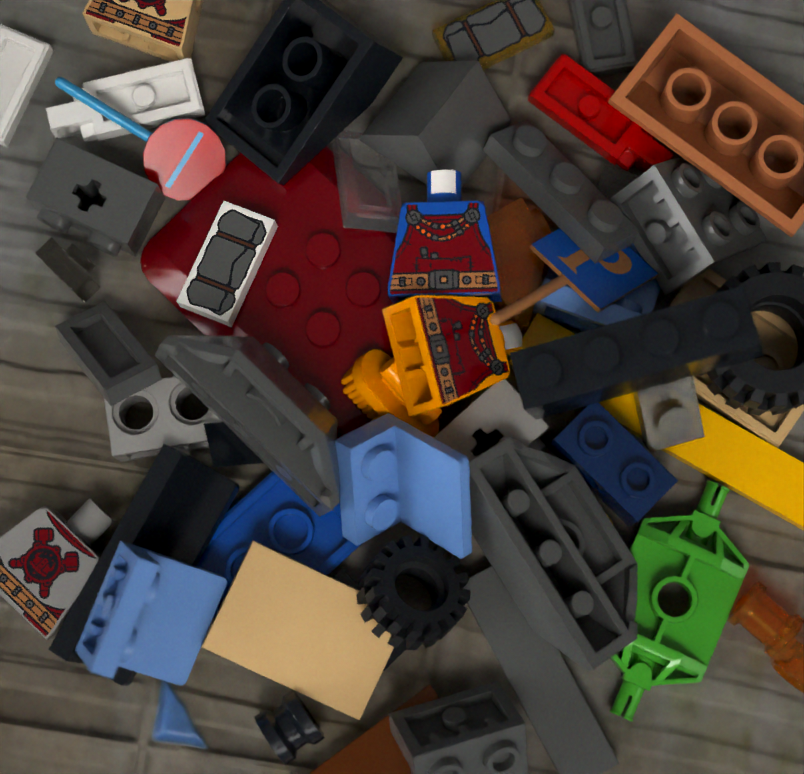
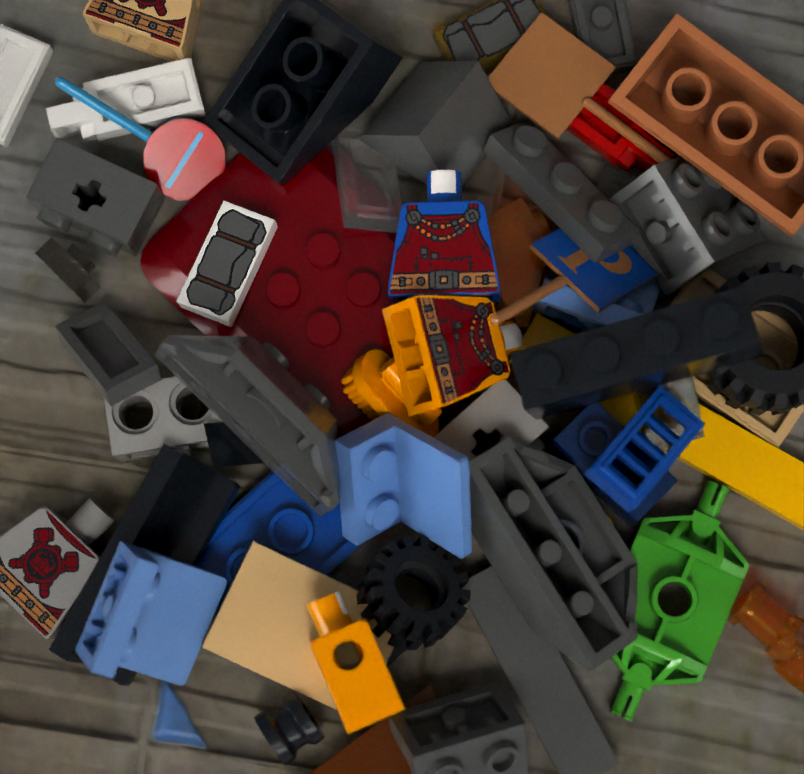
(360, 693): none -> light orange torso
(554, 77): none -> medium nougat piece
(613, 481): none -> blue slope

